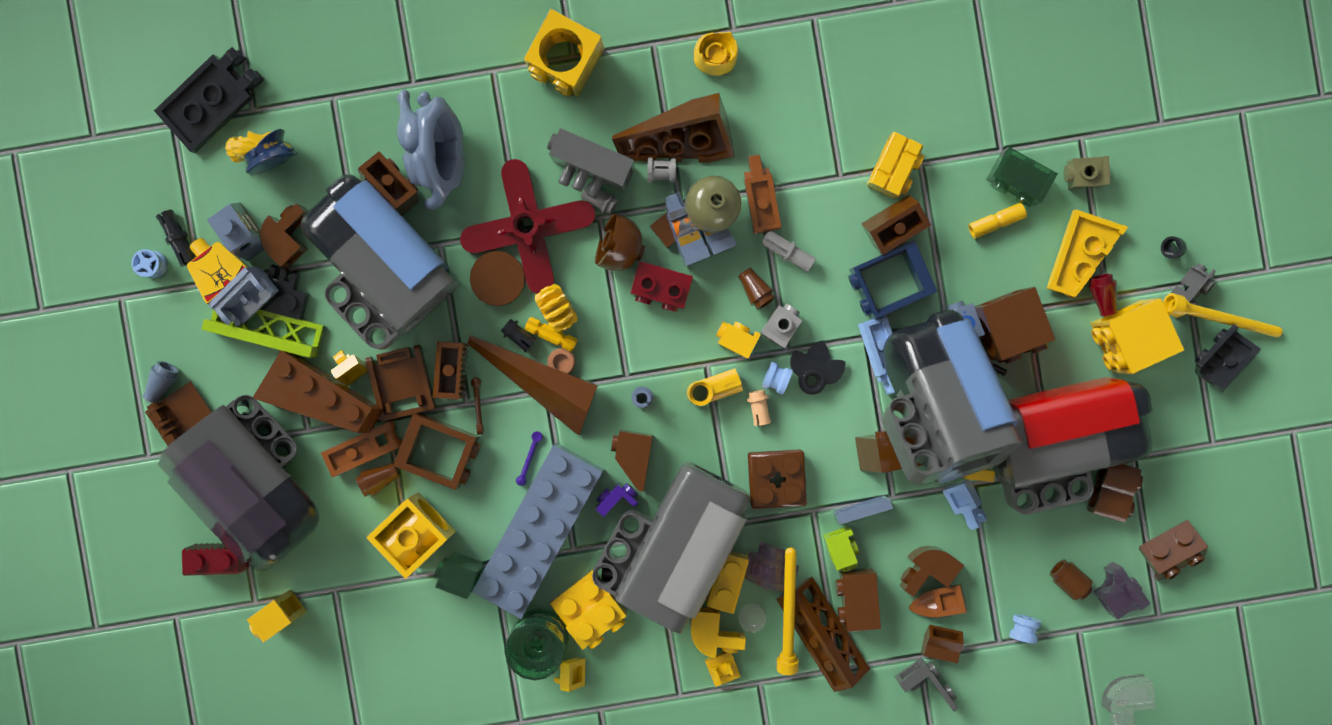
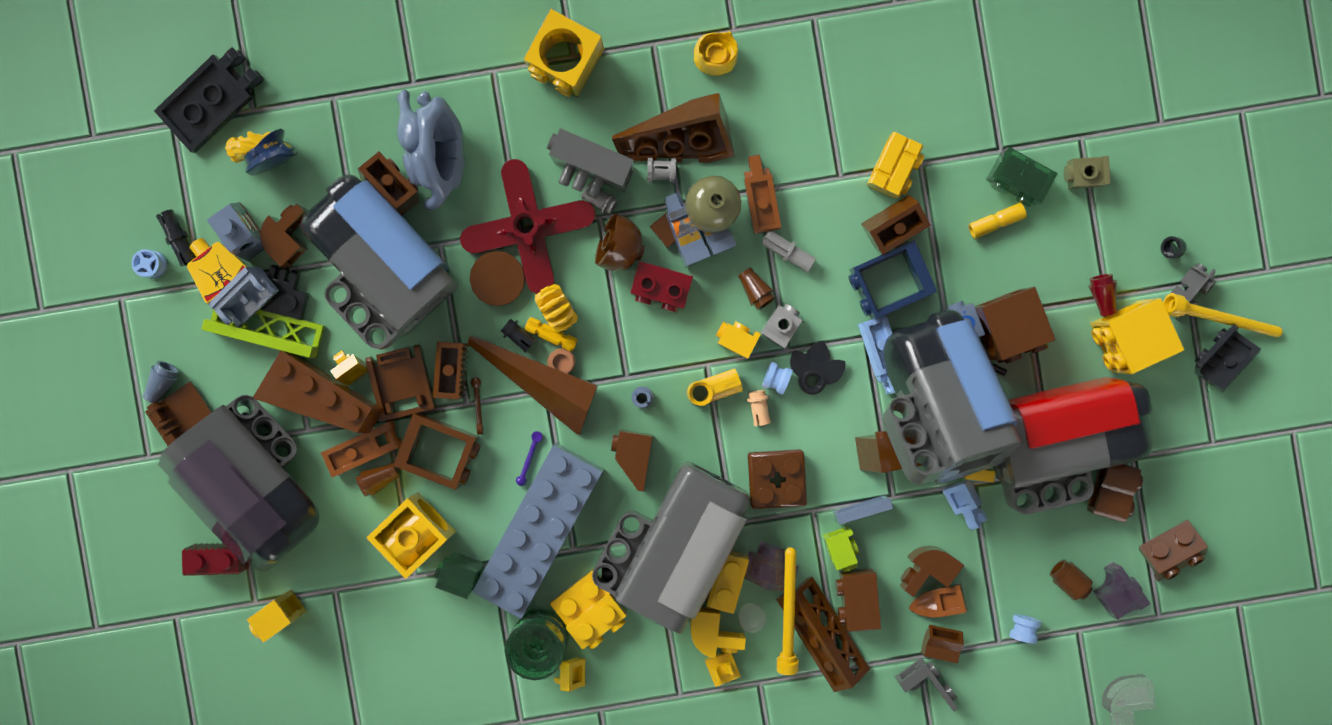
(609, 498): dark purple bracket -> none
(1081, 251): yellow wing -> none

